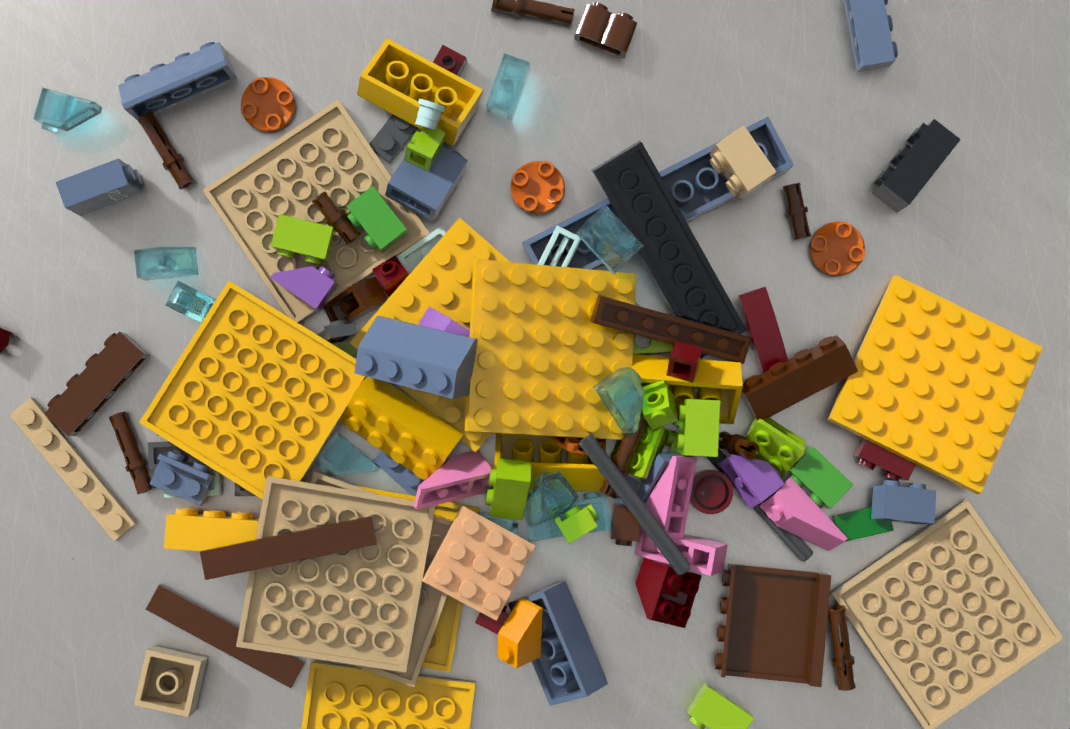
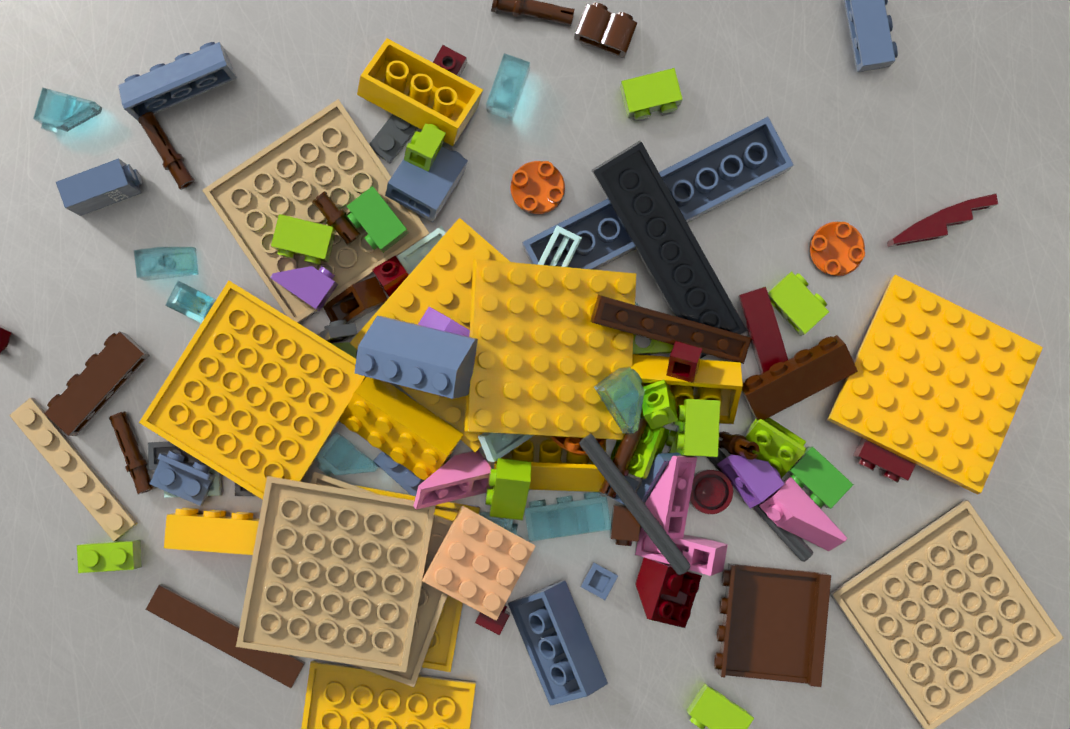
(109, 556): none -> lime brick
(170, 681): tan brick -> none
(267, 104): orange dish -> none
(288, 547): reddish brown tile -> none
(429, 114): light aqua piece -> none
(499, 444): none -> light aqua plate
(521, 634): light orange slope -> none
(549, 498): clear light blue slope -> none
(577, 522): lime brick -> none
(599, 581): none -> sand blue plate
(609, 239): clear light blue brick -> none
(651, 94): none -> lime brick
(741, 163): tan brick -> none
(797, 211): reddish brown pin -> none
(797, 303): none -> lime brick
(845, 678): reddish brown pin -> none
(859, 524): green tile -> none
(903, 504): sand blue brick -> none
(914, 165): black brick -> none
(936, 225): none -> dark red slope

